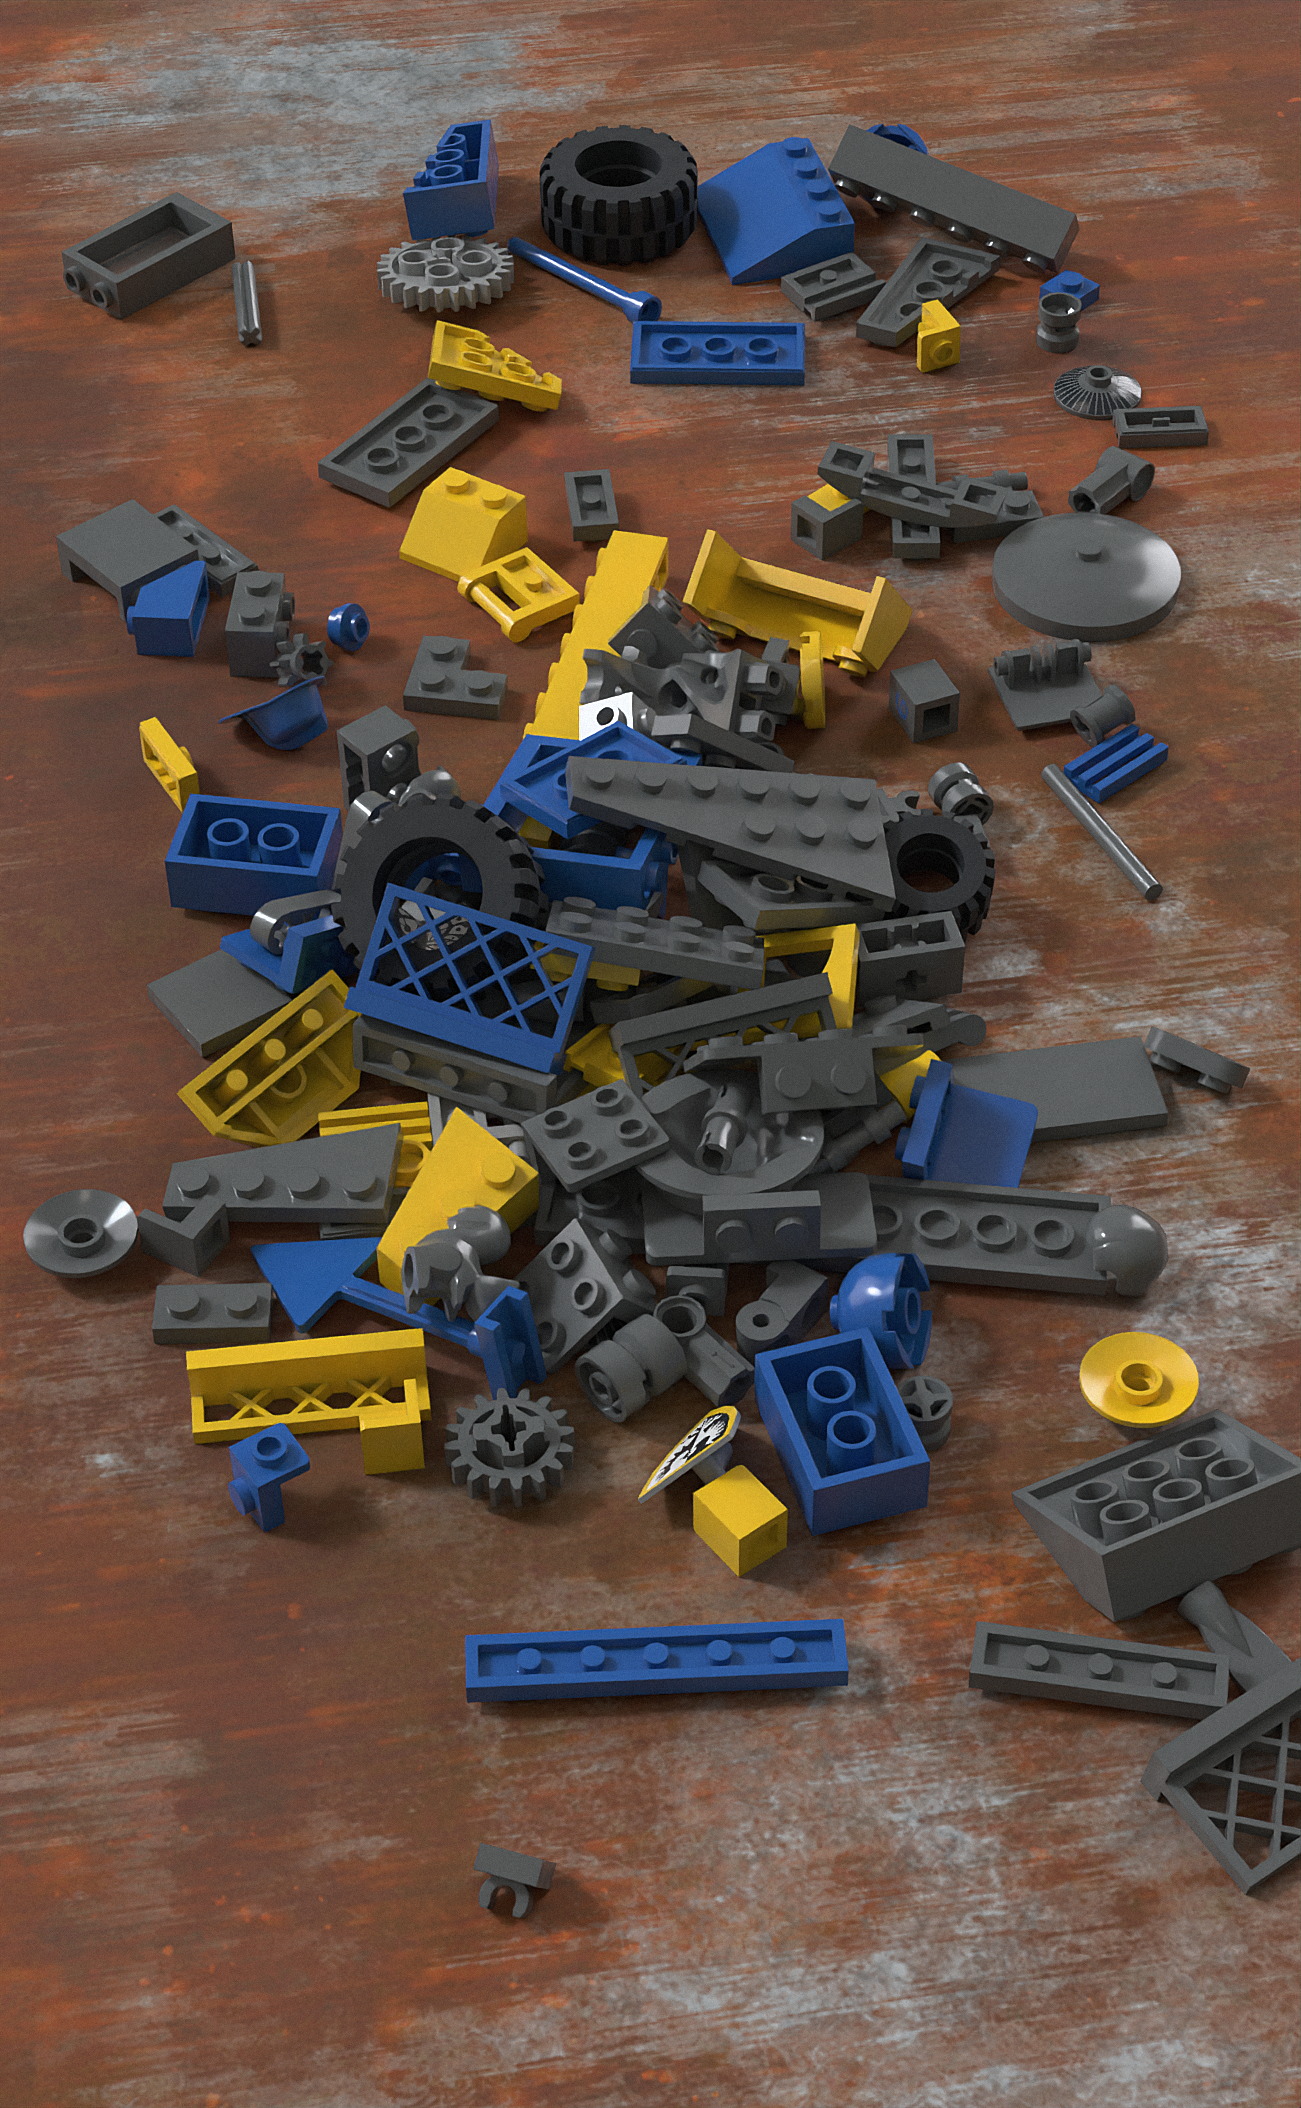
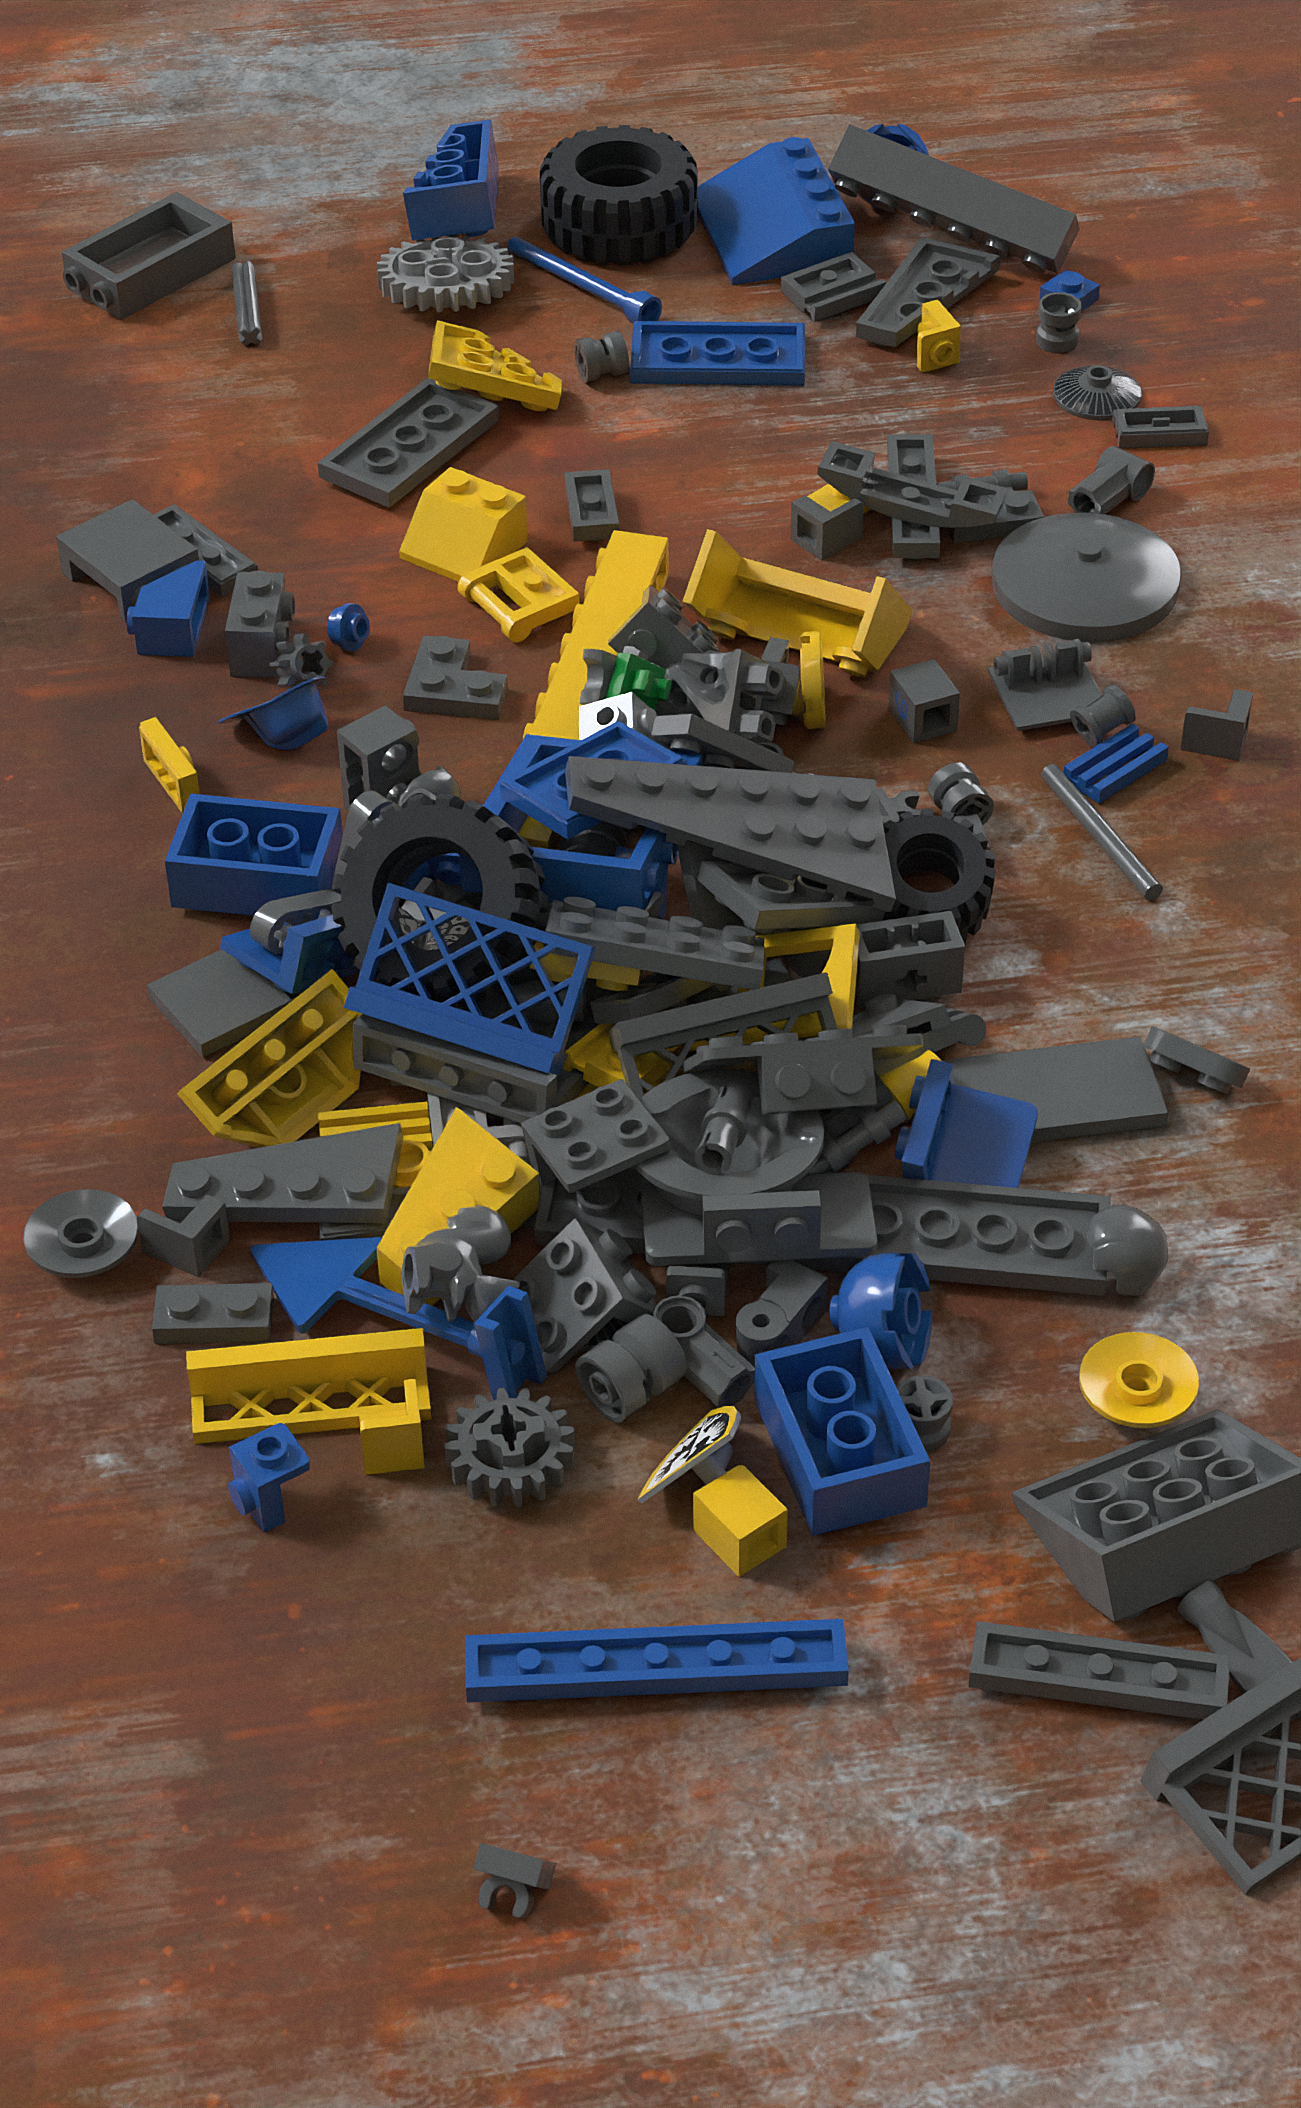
(601, 356): none -> dark grey wheel
(639, 677): none -> green tile
(1218, 732): none -> dark grey panel

